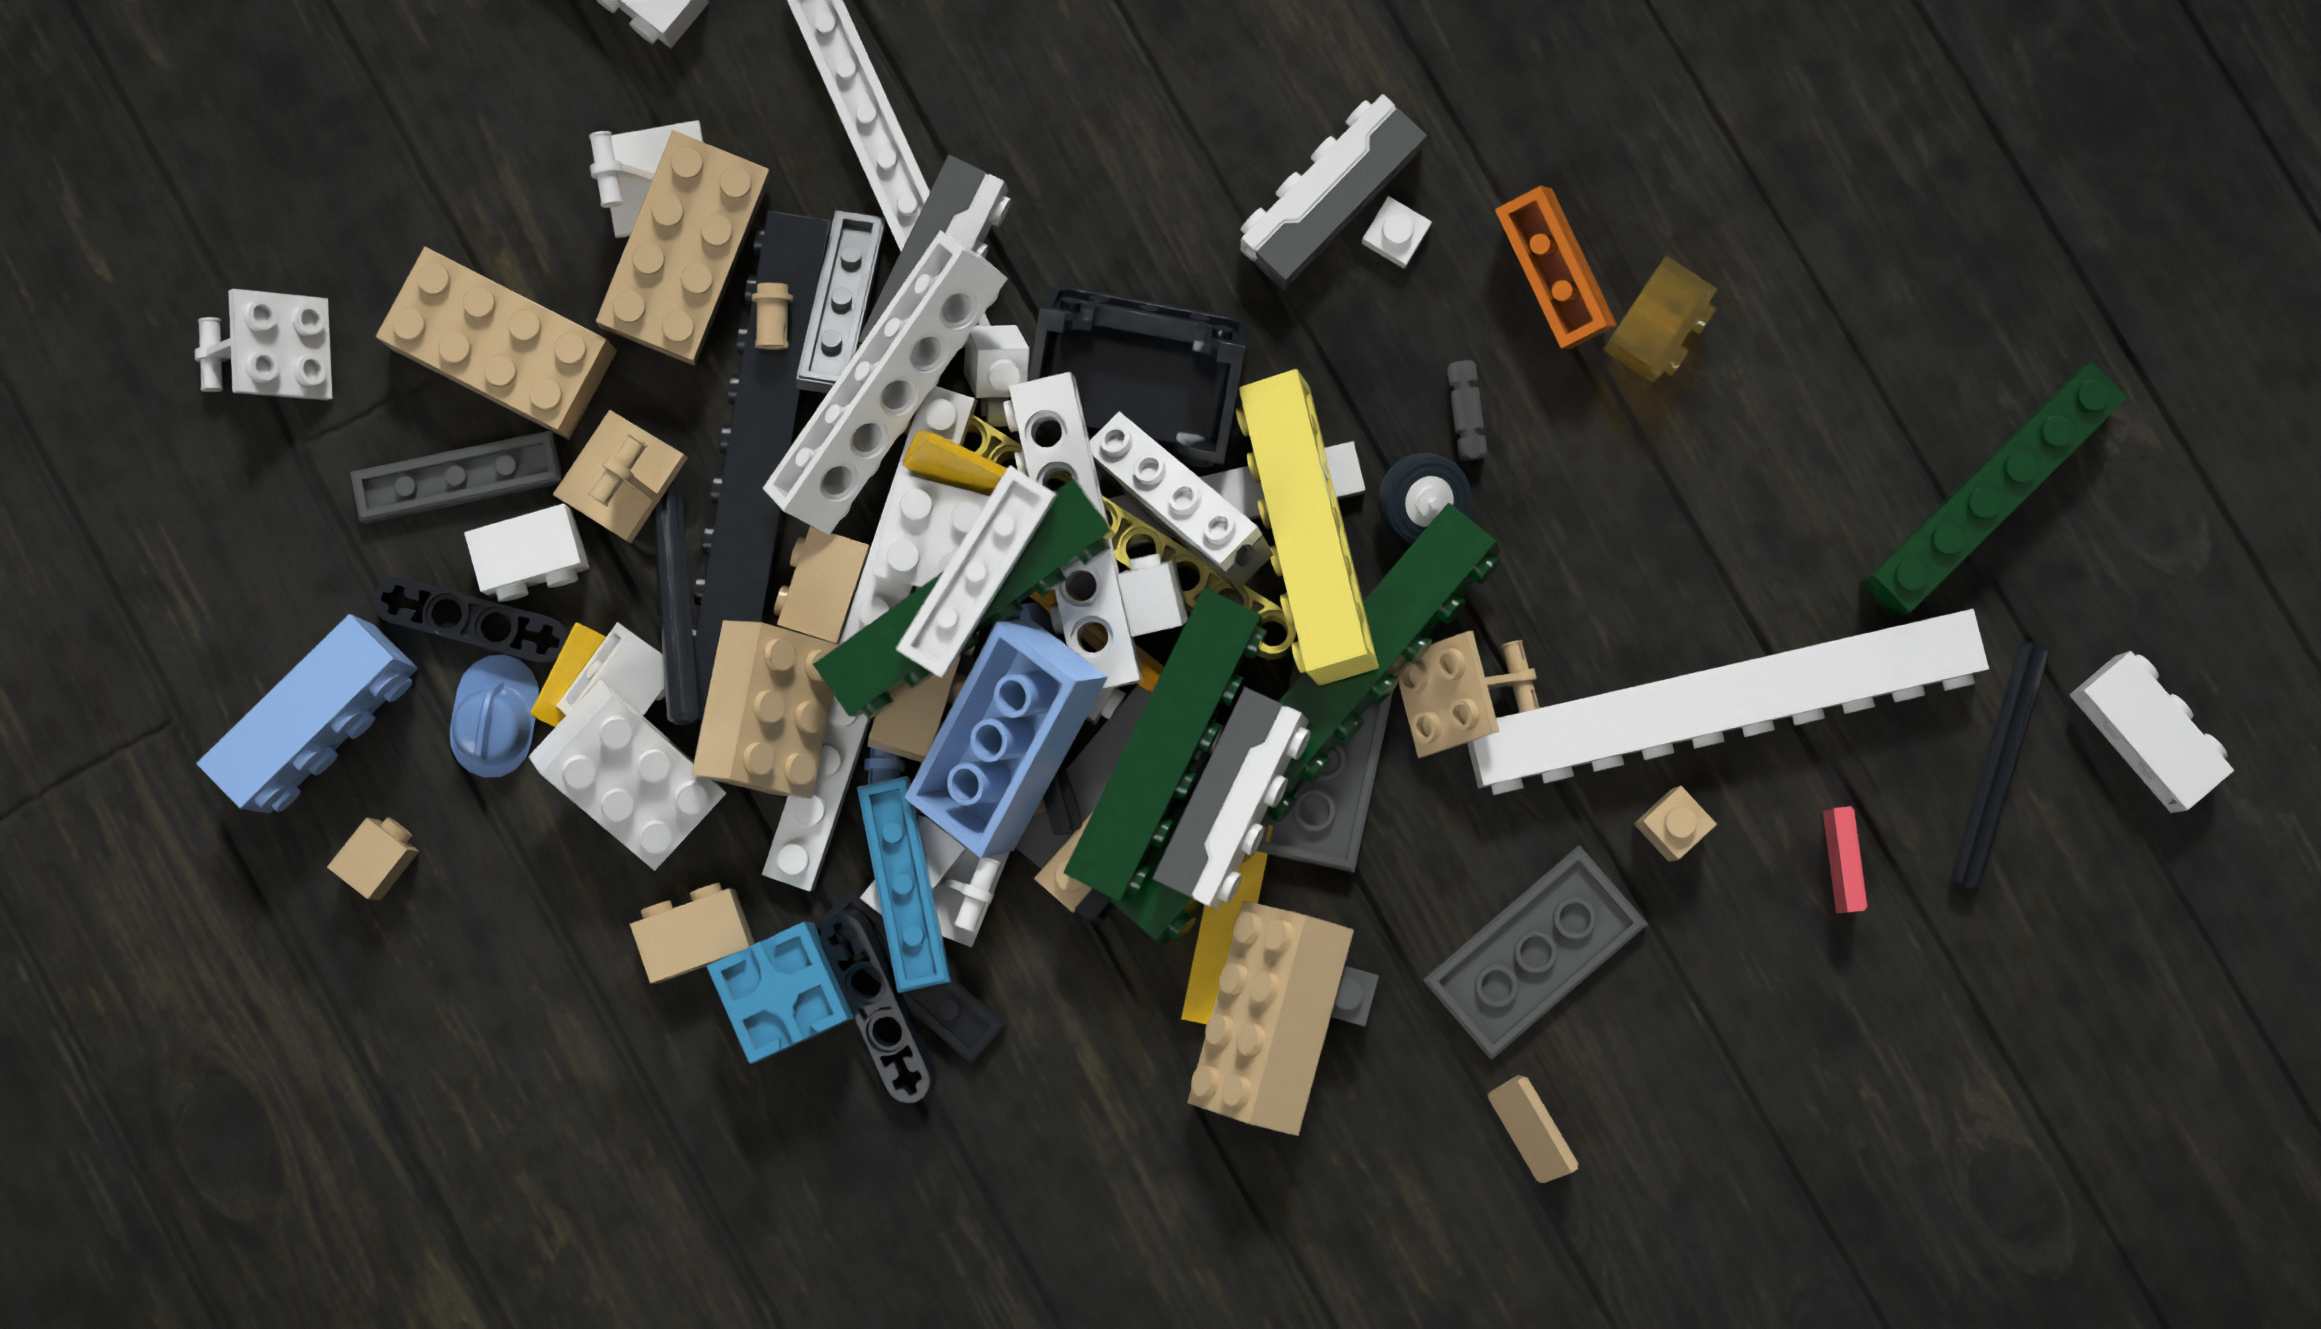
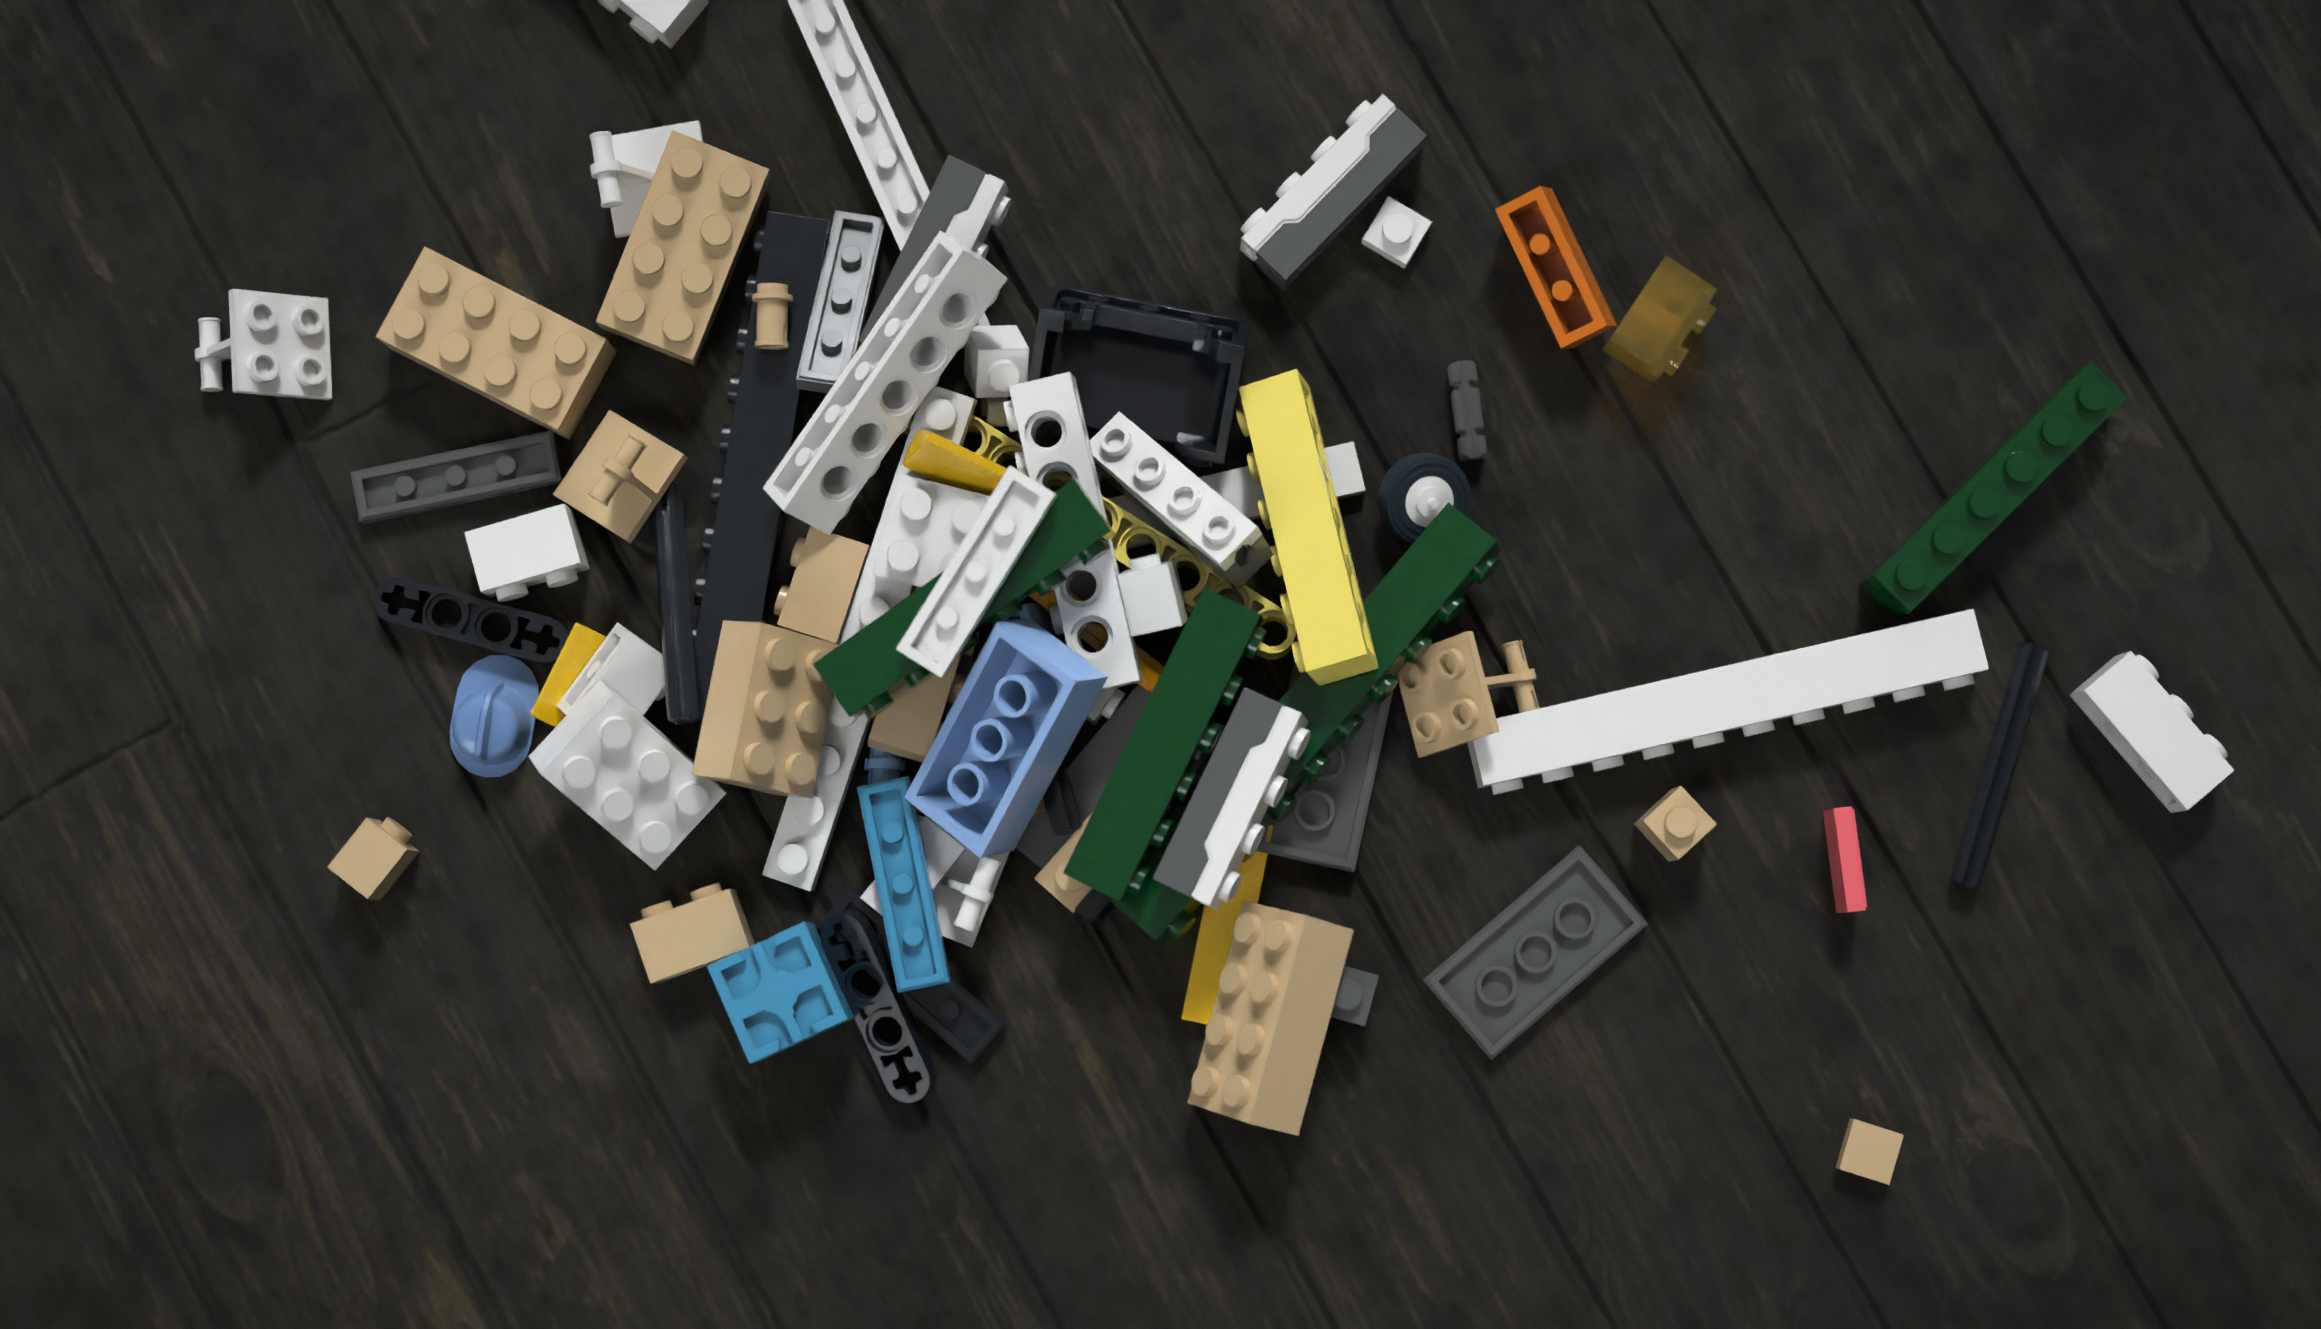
(308, 717): light blue brick -> none
(1532, 1129): tan slope -> none
(1869, 1151): none -> tan tile

